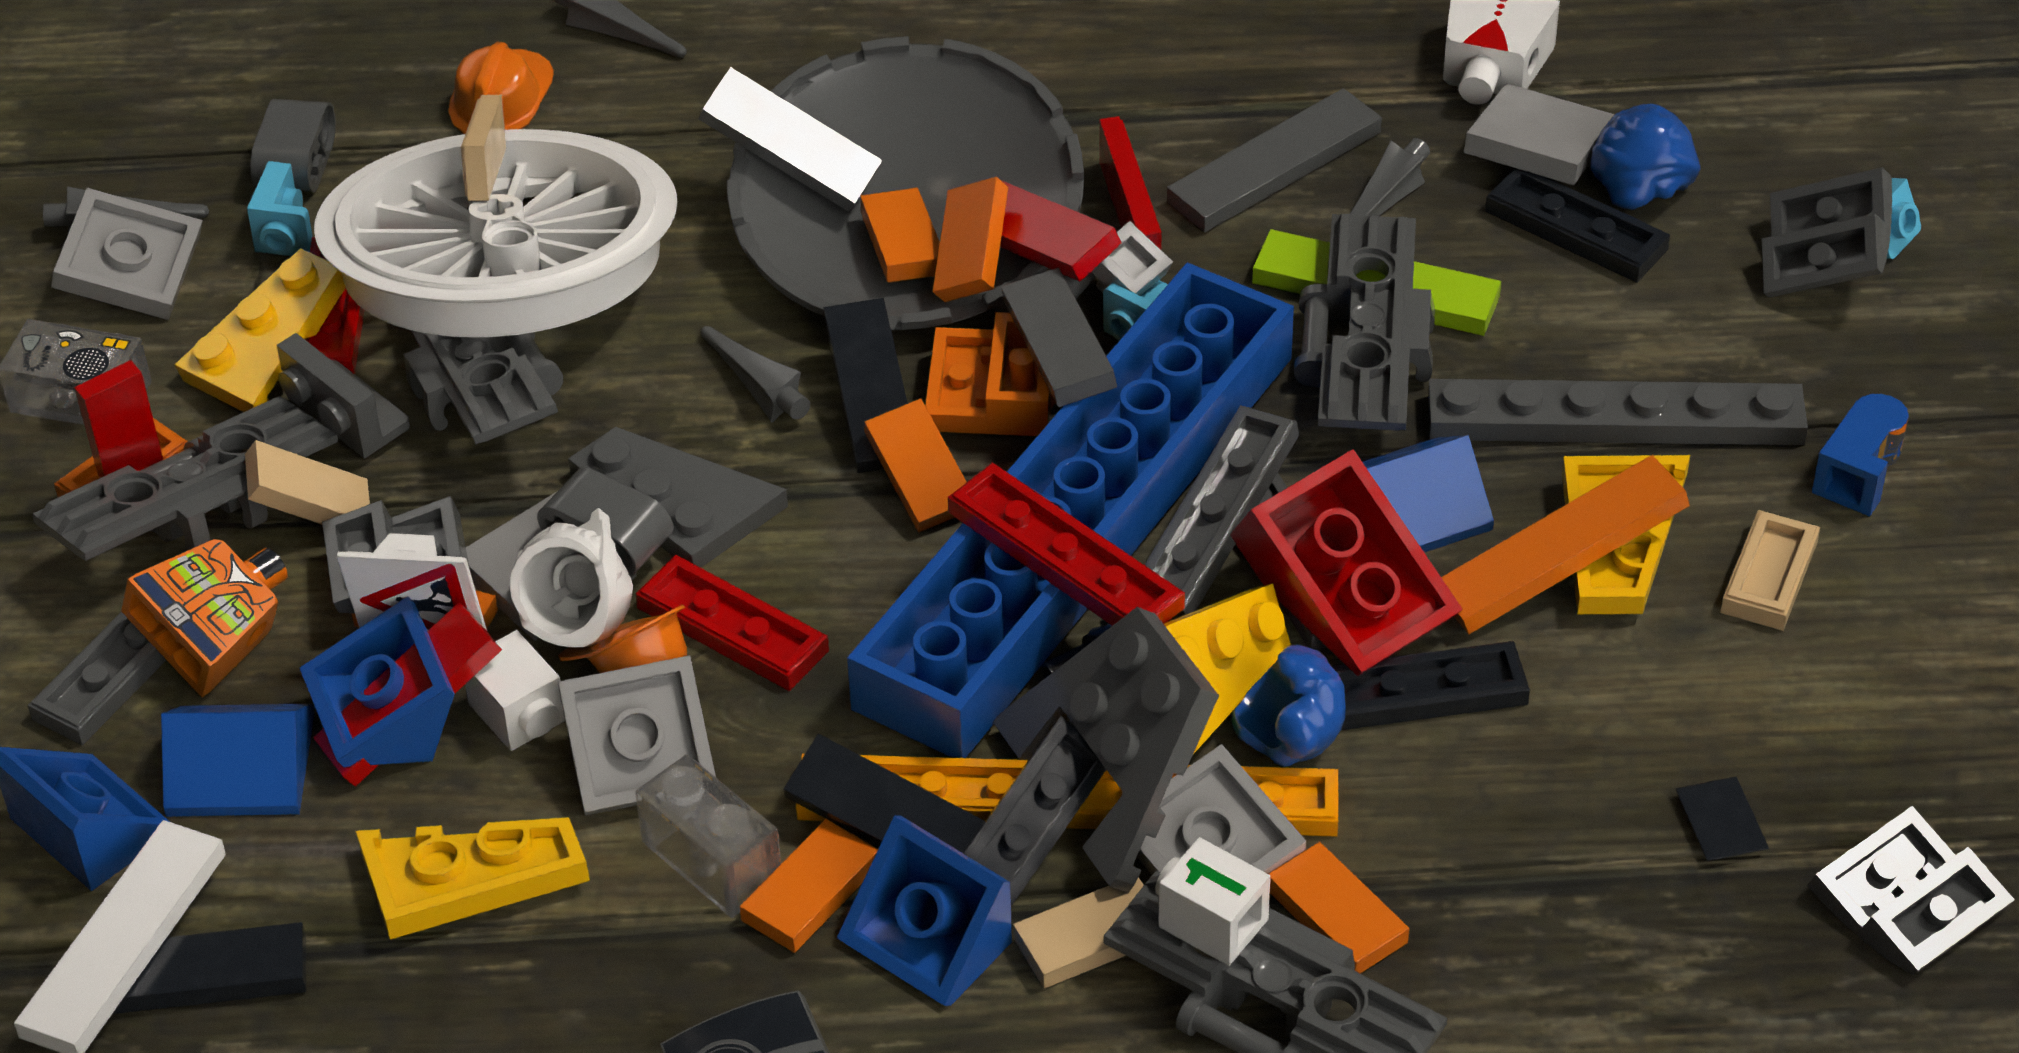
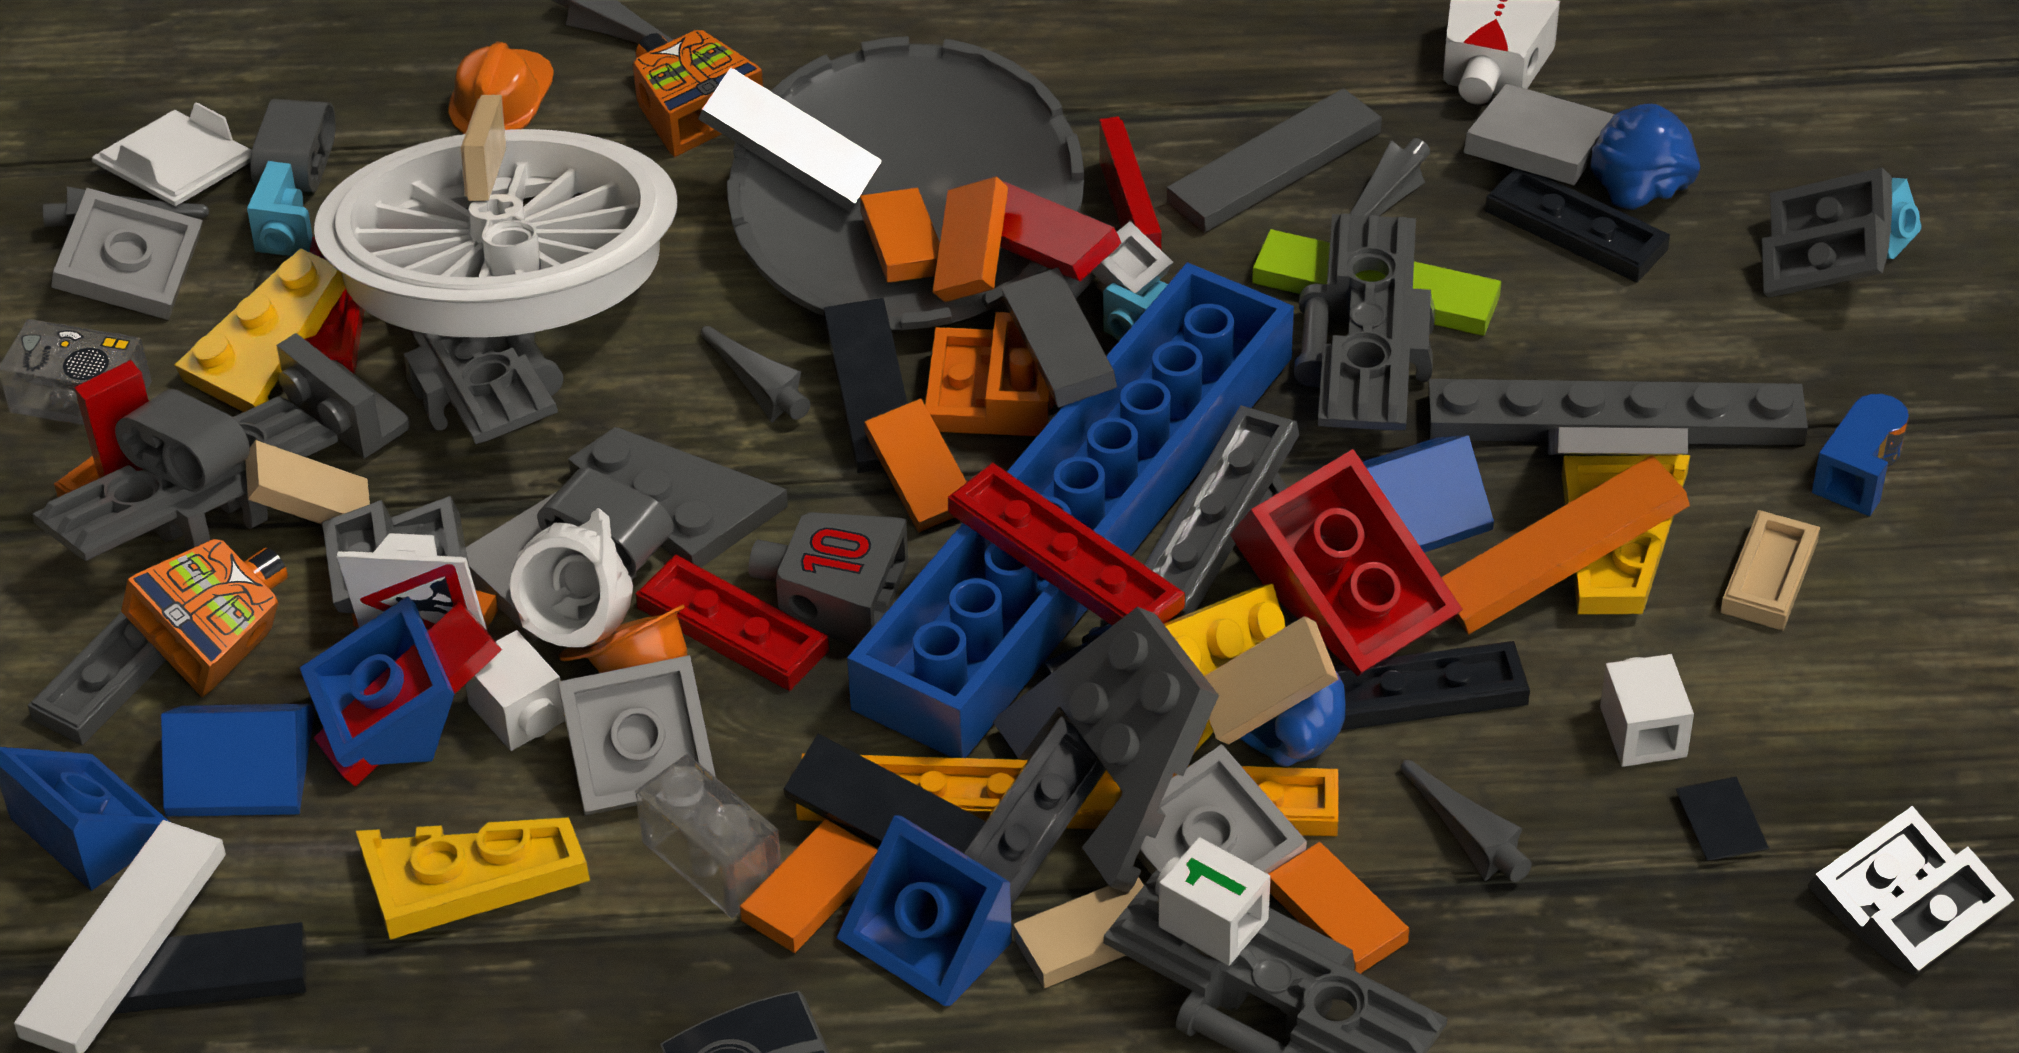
(177, 154): none -> white piece
(182, 440): none -> dark grey beam
(679, 79): none -> orange torso
(836, 571): none -> dark grey torso
(1269, 679): none -> tan tile
(1482, 834): none -> dark grey piece
(1617, 441): none -> light grey tile
(1646, 710): none -> white brick

